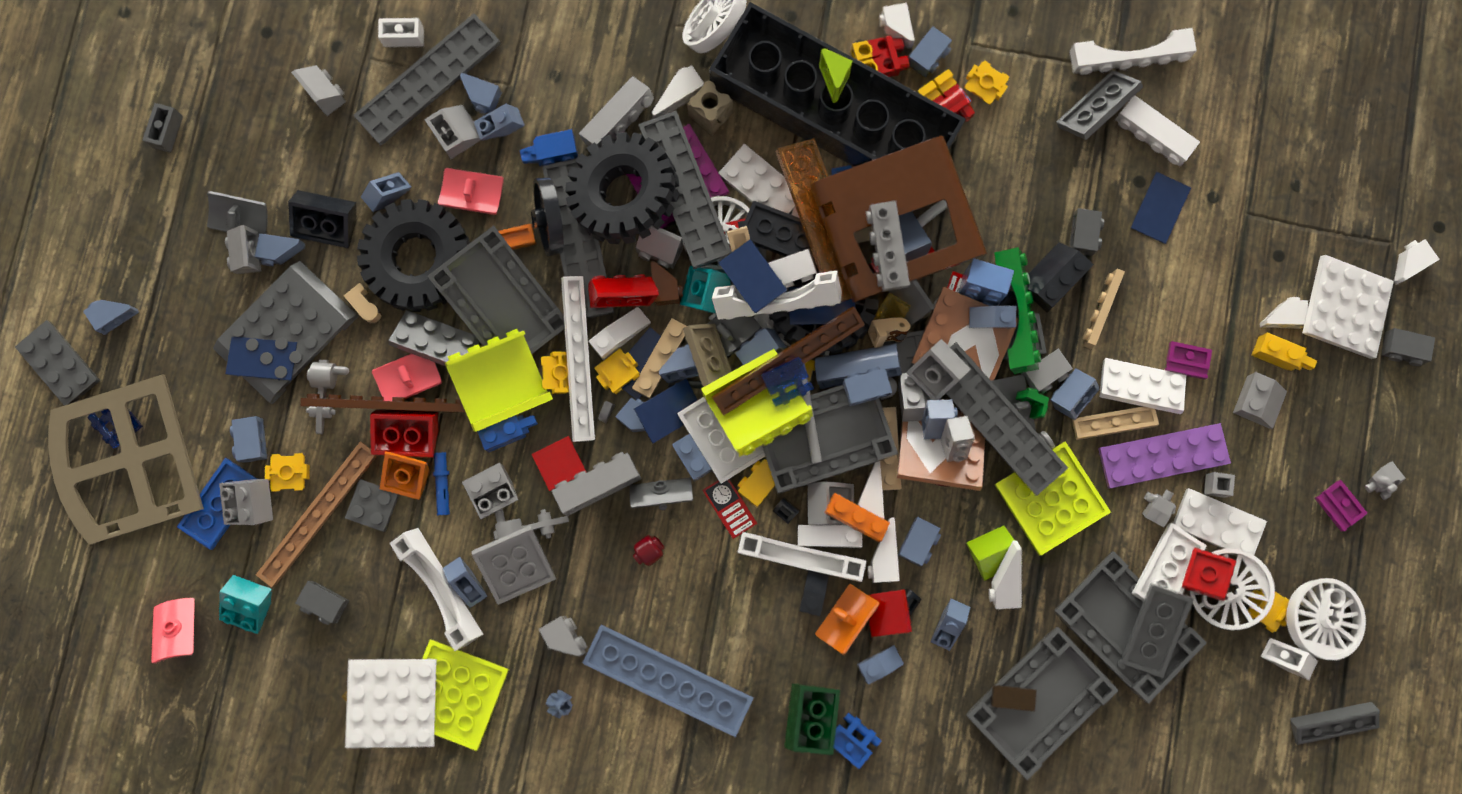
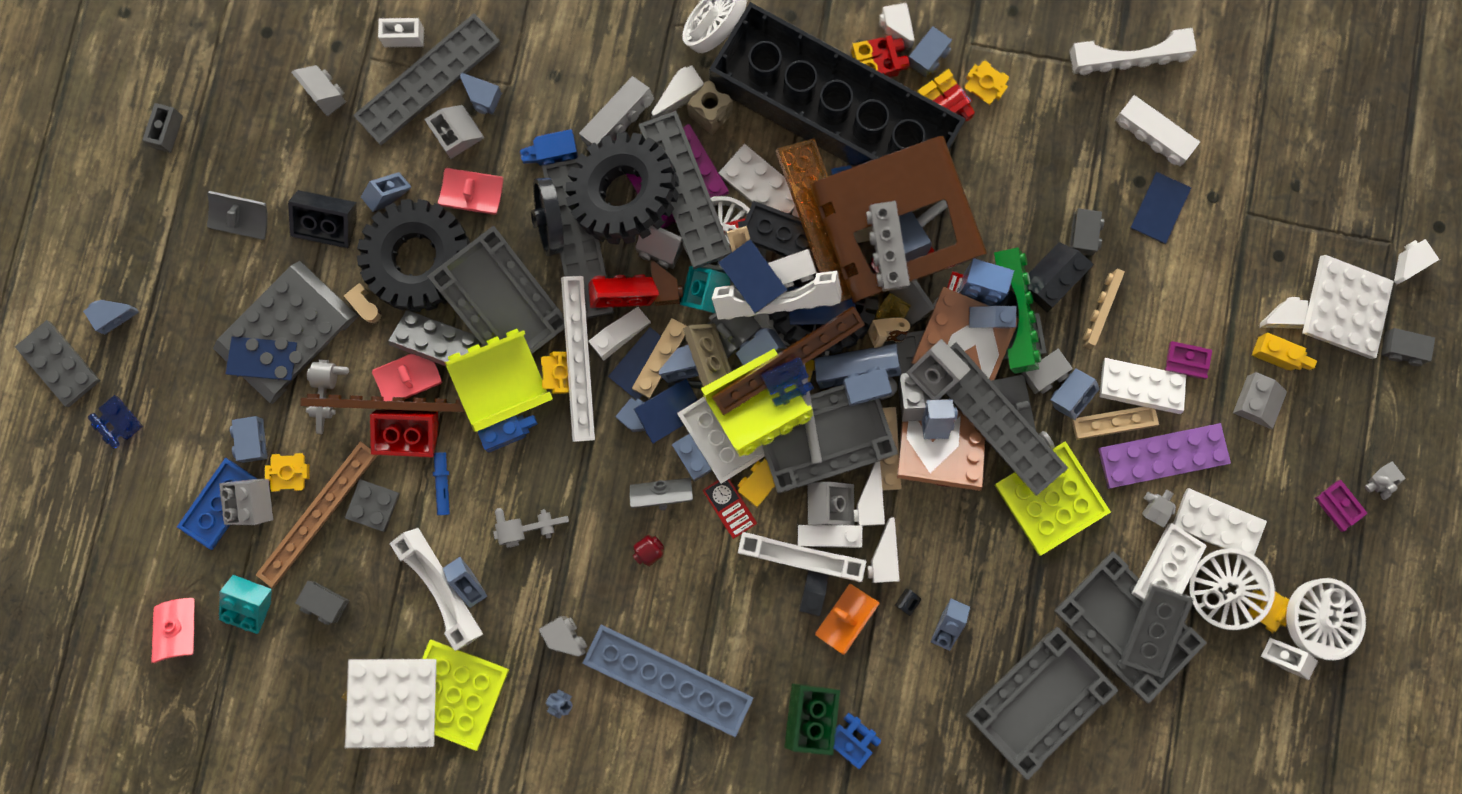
(131, 457): dark tan window -> none
(242, 247): light grey slope -> none
(276, 249): sand blue slope -> none
(404, 475): orange slope -> none
(490, 490): light grey slope -> none
(499, 122): sand blue slope -> none
(513, 565): light grey plate -> none
(519, 236): orange tile -> none
(558, 462): red tile -> none
(596, 484): light grey brick -> none
(606, 412): flat silver tile -> none
(617, 371): yellow piece -> none
(786, 510): black slope -> none
(835, 72): lime slope -> none
(857, 517): orange plate -> none
(880, 664): sand blue slope -> none
(891, 614): red tile -> none
(919, 542): sand blue brick -> none
(957, 439): light grey brick -> none
(990, 550): lime slope -> none
(1007, 580): white slope -> none
(1013, 698): dark brown tile -> none
(1037, 401): green bracket -> none
(1099, 104): dark grey plate -> none
(1209, 574): red tile -> none
(1219, 485): light grey brick -> none
(1335, 722): dark grey slope -> none

